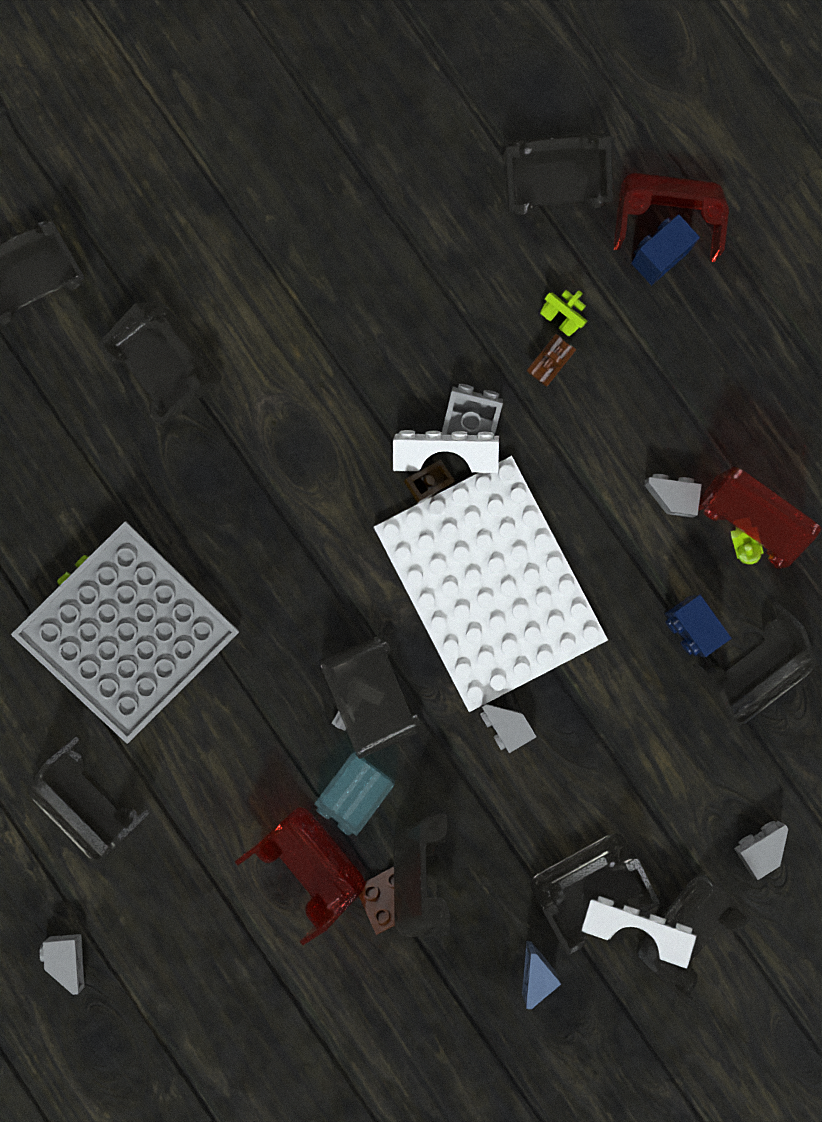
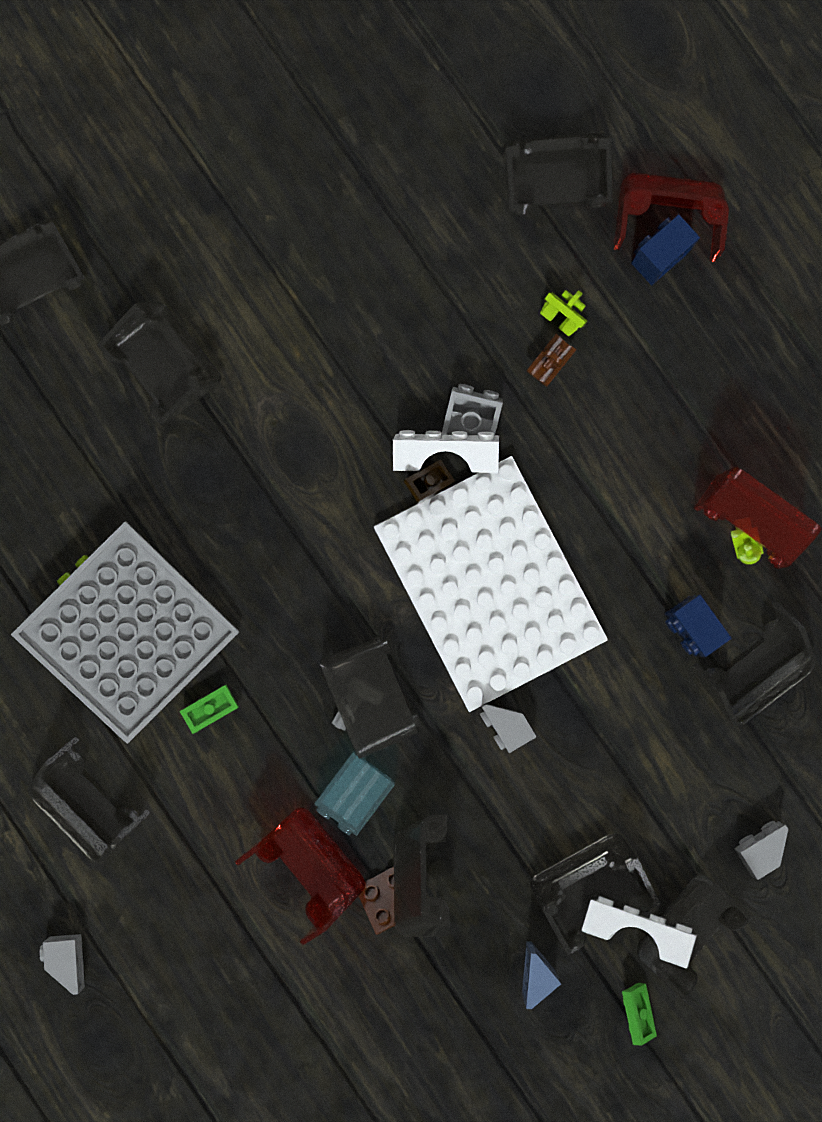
(209, 709): none -> bright green plate
(639, 1014): none -> bright green plate
(673, 496): light grey slope -> none

